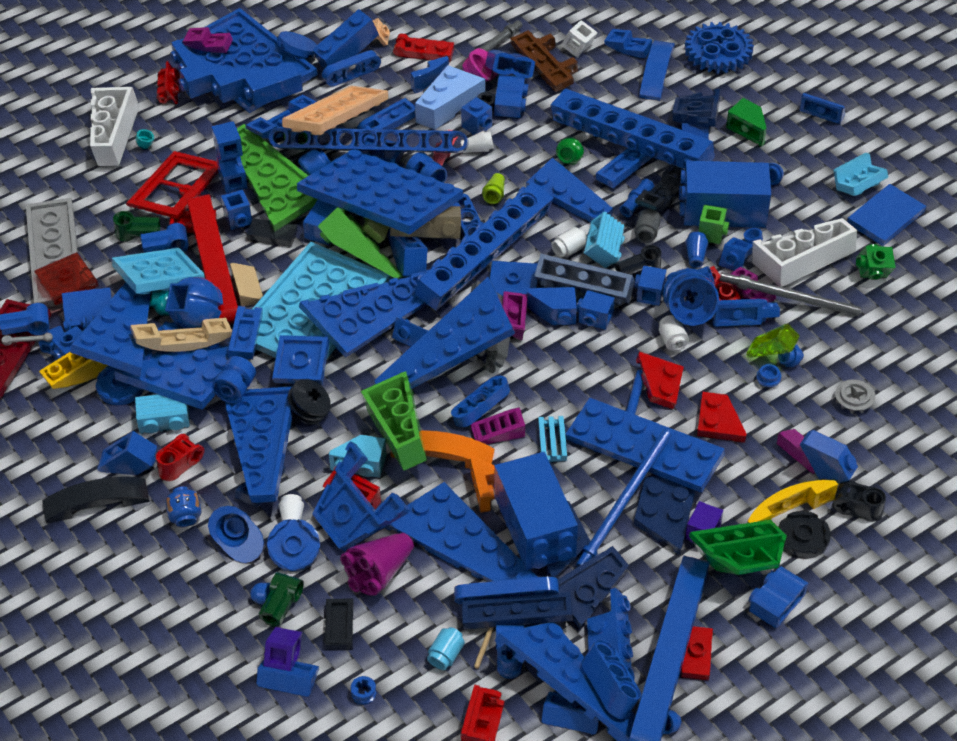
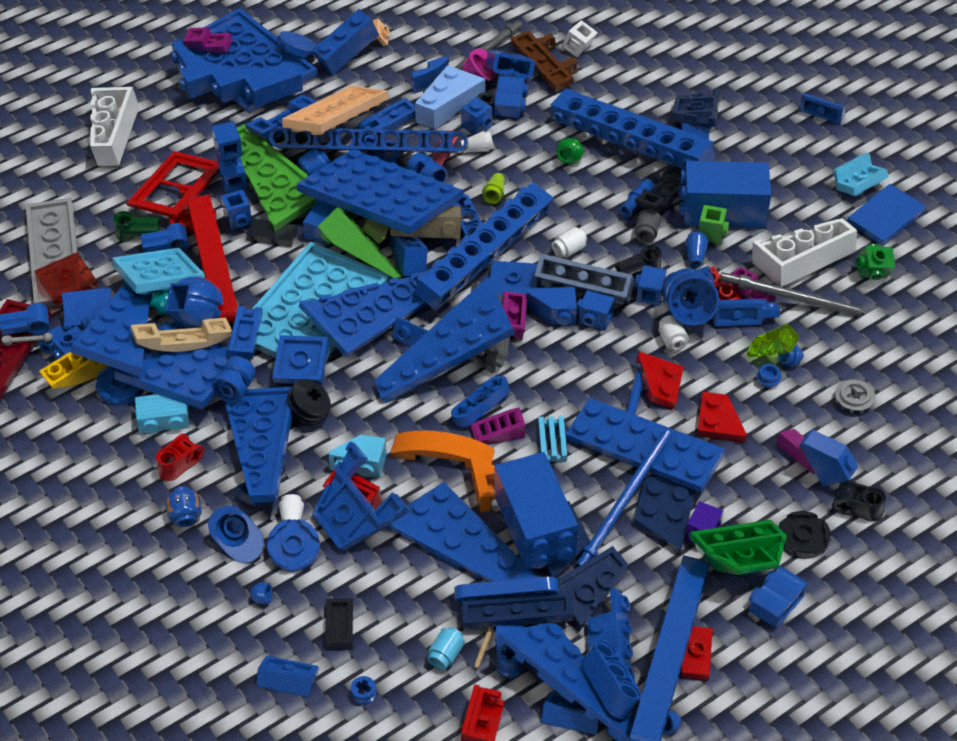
(93, 494): black slope -> none
(128, 455): blue slope -> none
(144, 138): teal hinge -> none
(168, 84): red hinge -> none
(246, 284): tan slope -> none
(282, 593): dark green piece -> none
(282, 649): dark purple brick -> none
(337, 72): blue beam -> none
(375, 562): magenta cone -> none
(396, 417): bright green wedge -> none
(422, 48): red plate -> none
(569, 191): blue wing -> none
(604, 240): medium azure brick -> none
(621, 167): blue plate -> none
(624, 42): blue slope -> none
(656, 70): blue slope -> none
(718, 47): blue gear -> none
(735, 253): blue bracket -> none
(748, 121): green slope -> none
(752, 235): blue hinge -> none
(776, 173): blue plate -> none
(813, 492): yellow slope -> none

